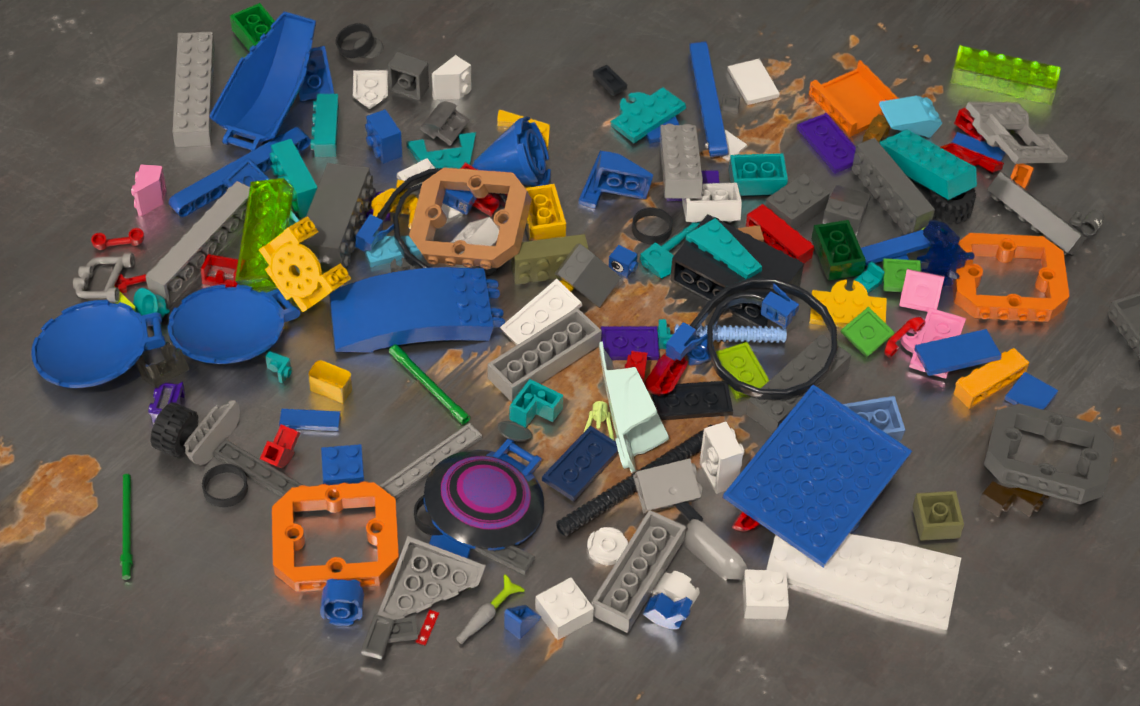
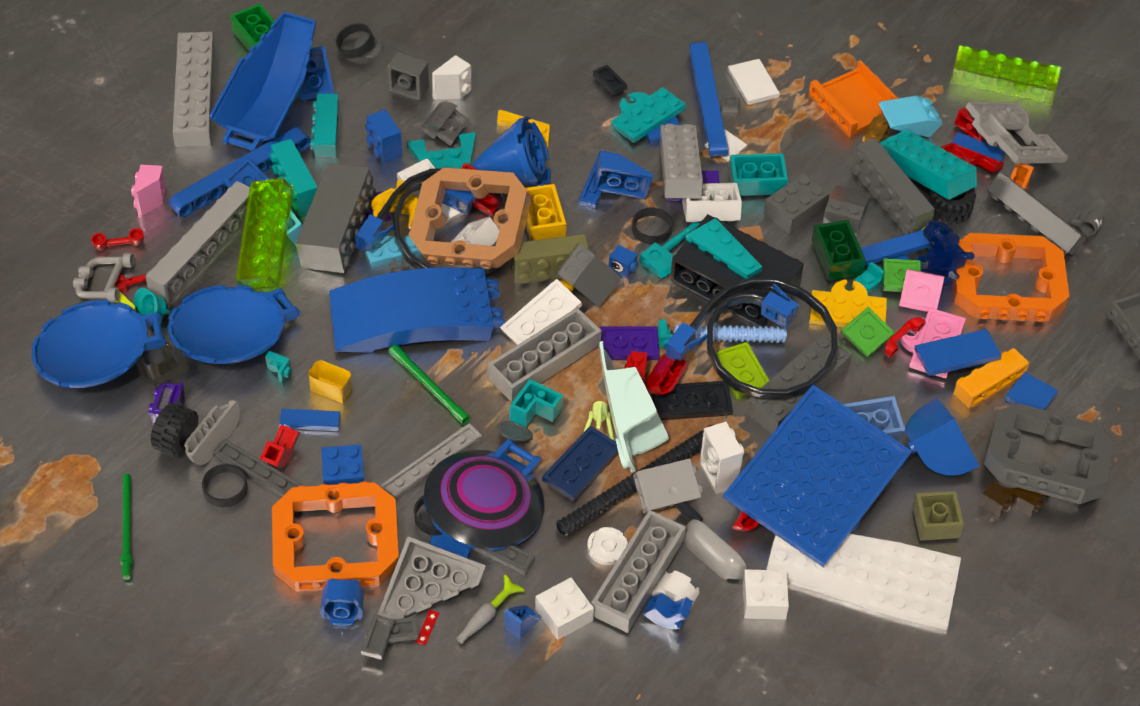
(219, 271): red window -> none
(309, 285): yellow piece -> none
(370, 86): white tile -> none
(699, 354): blue hat -> none
(780, 234): red brick -> none
(828, 142): dark purple tile -> none
(939, 440): none -> blue brick

